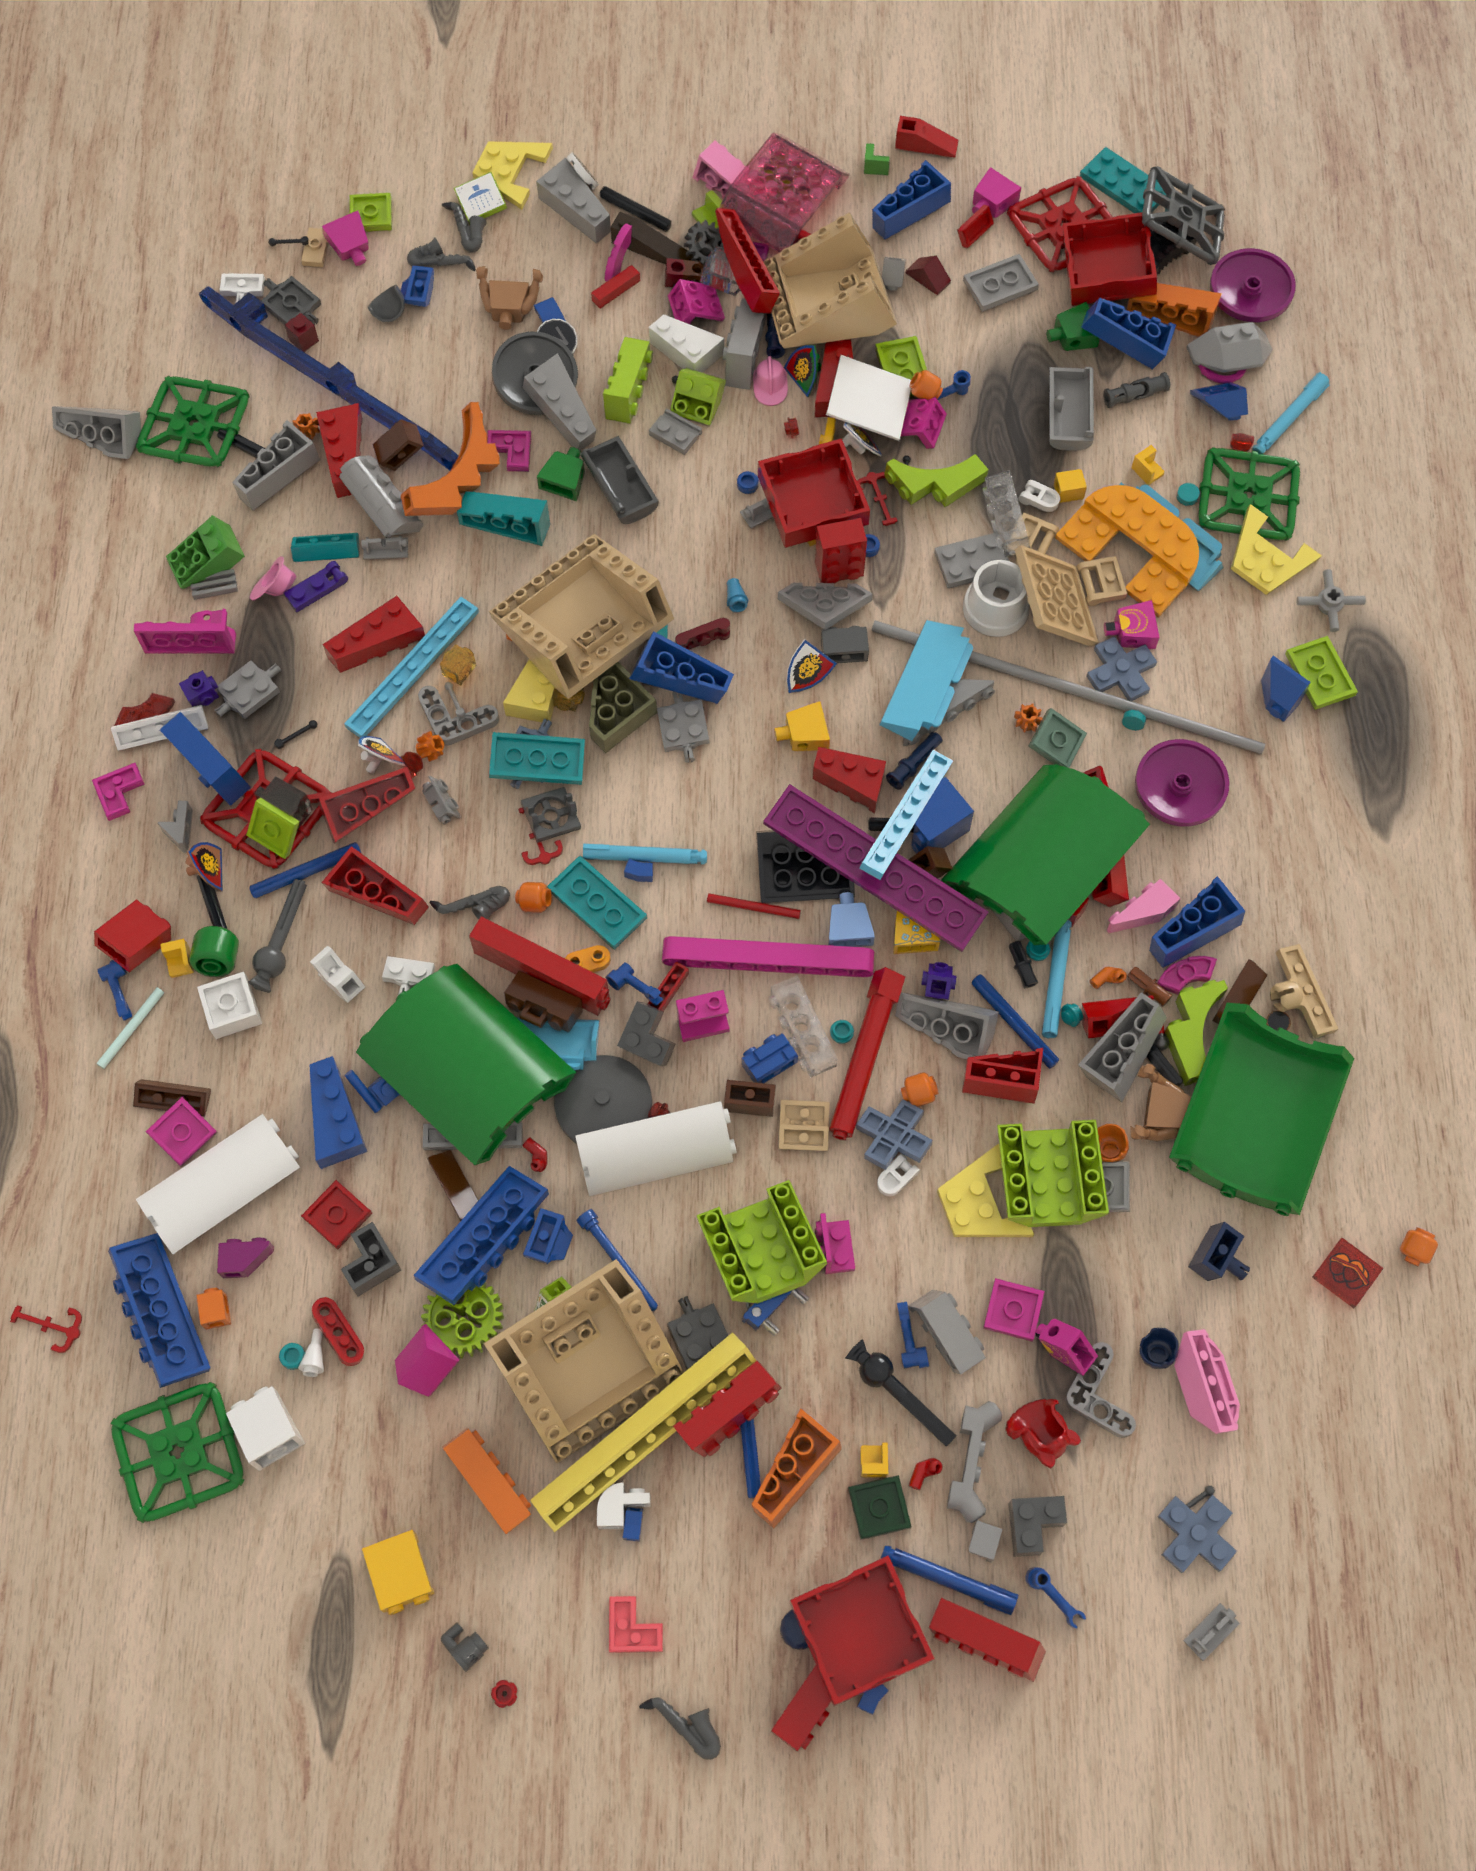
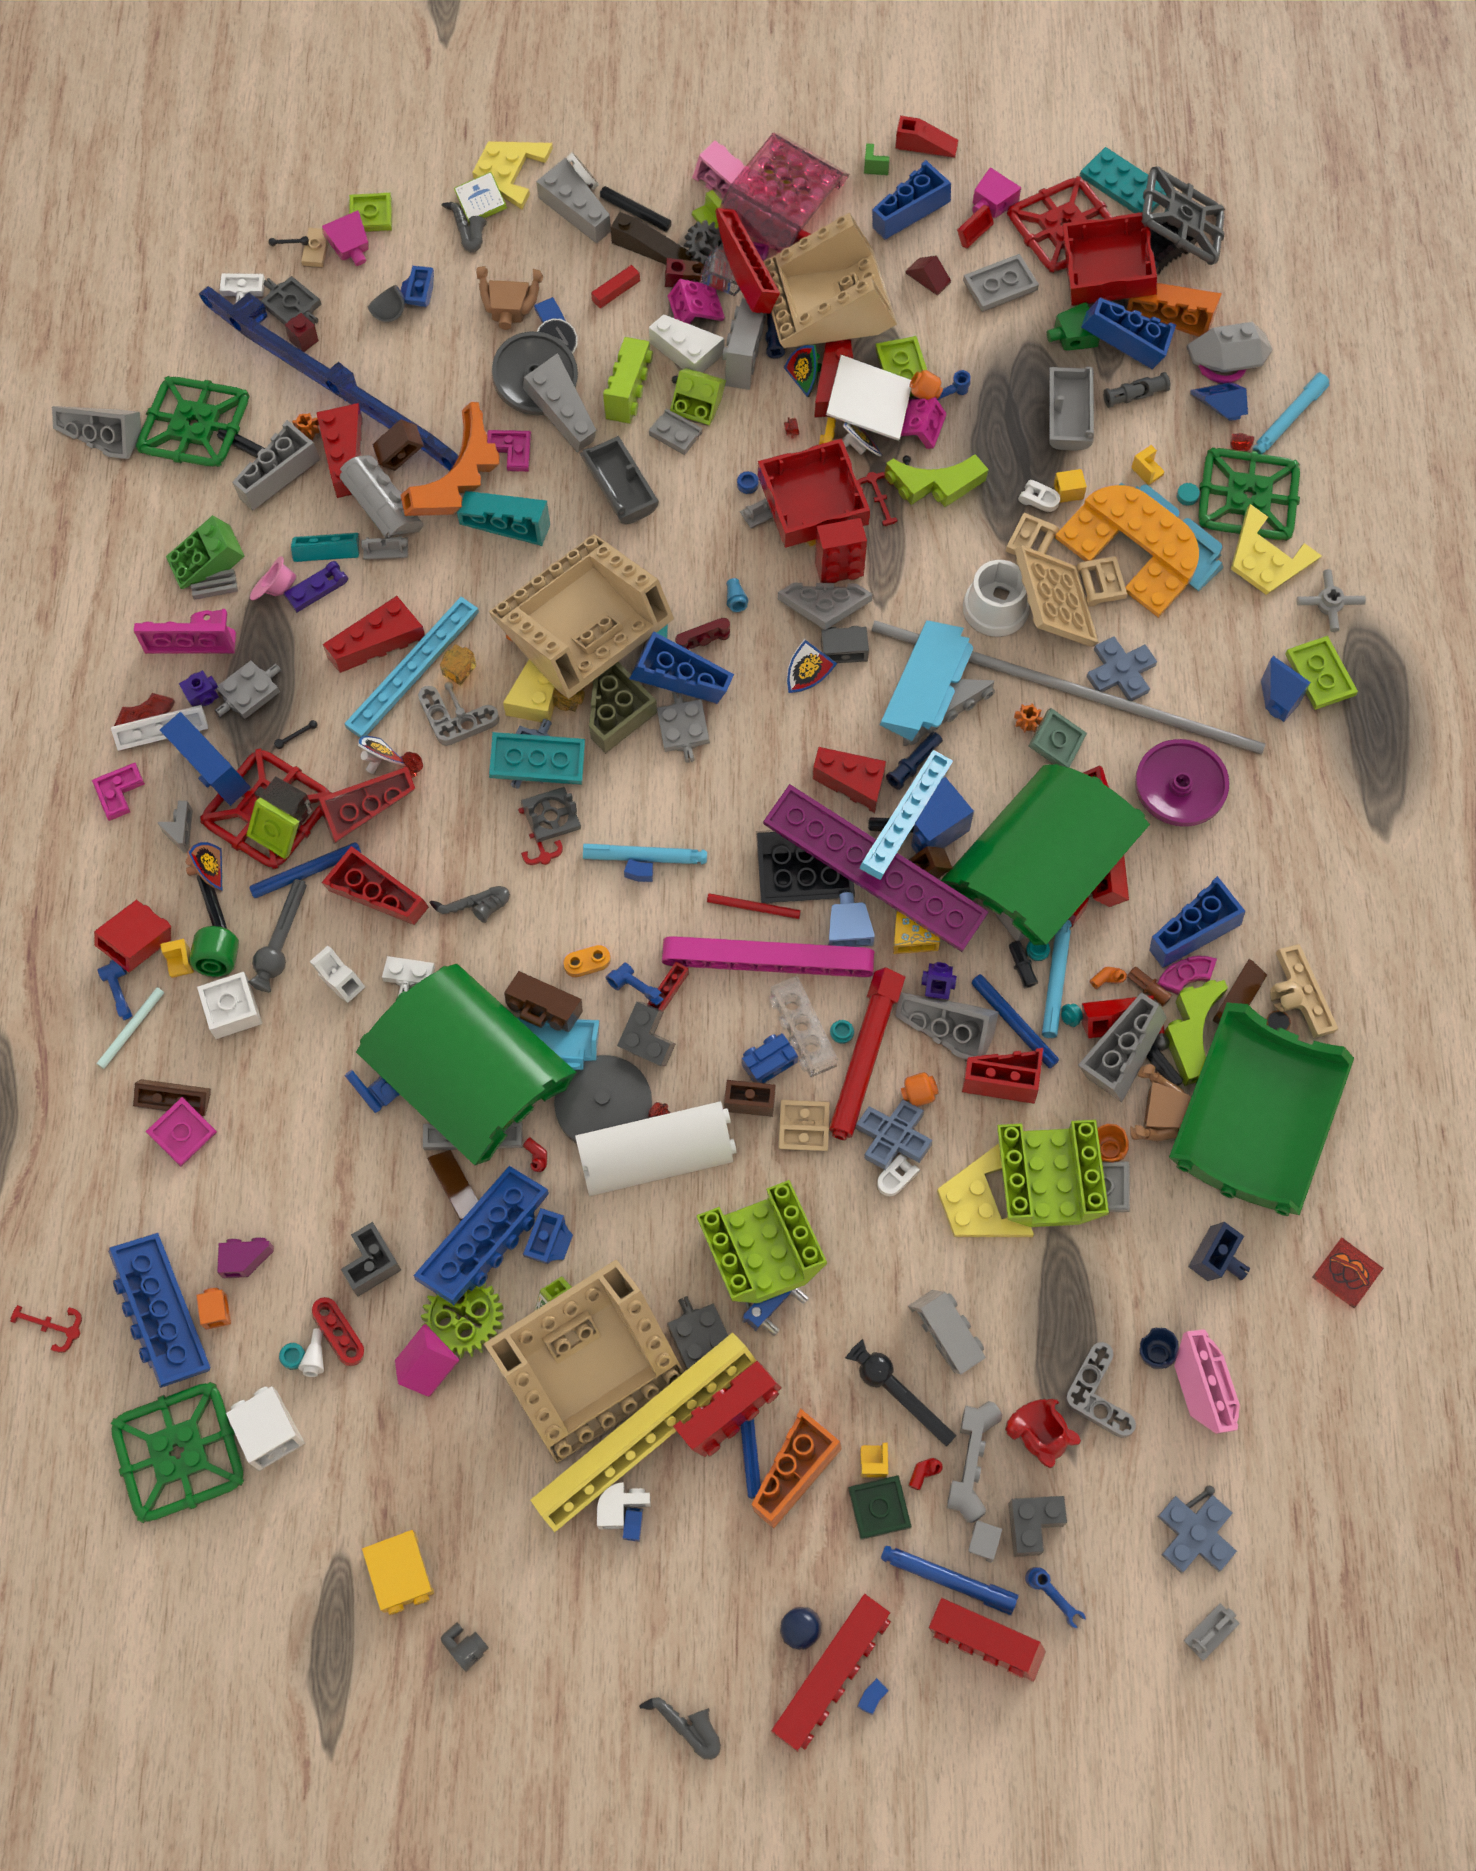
(218, 1183): white cylinder -> none
(334, 1121): blue wedge -> none
(336, 1214): red tile -> none
(427, 256): dark grey piece -> none
(430, 746): orange gear -> none
(437, 792): light grey hinge -> none
(486, 1480): orange wedge -> none
(510, 1688): red plate -> none
(523, 955): red brick -> none
(533, 897): orange head -> none
(563, 474): green torso -> none
(589, 1221): blue piece -> none
(597, 902): teal plate -> none
(620, 247): dark pink tile -> none
(625, 1634): coral tile -> none
(702, 1015): dark pink panel -> none
(770, 382): bright pink piece -> none
(805, 728): yellow torso -> none
(835, 1245): dark pink bracket -> none
(861, 1631): red tile -> none
(873, 545): blue tile -> none
(893, 272): light grey brick -> none
(913, 1356): blue brick -> none
(963, 559): light grey plate -> none
(1007, 513): clear brick -> none
(1013, 1309): dark pink tile -> none
(1060, 1338): dark pink torso -> none
(1134, 626): dark pink torso -> none
(1134, 720): teal tile -> none
(1149, 908): bright pink slope -> none
(1253, 285): magenta dish -> none
(1419, 1246): orange head -> none

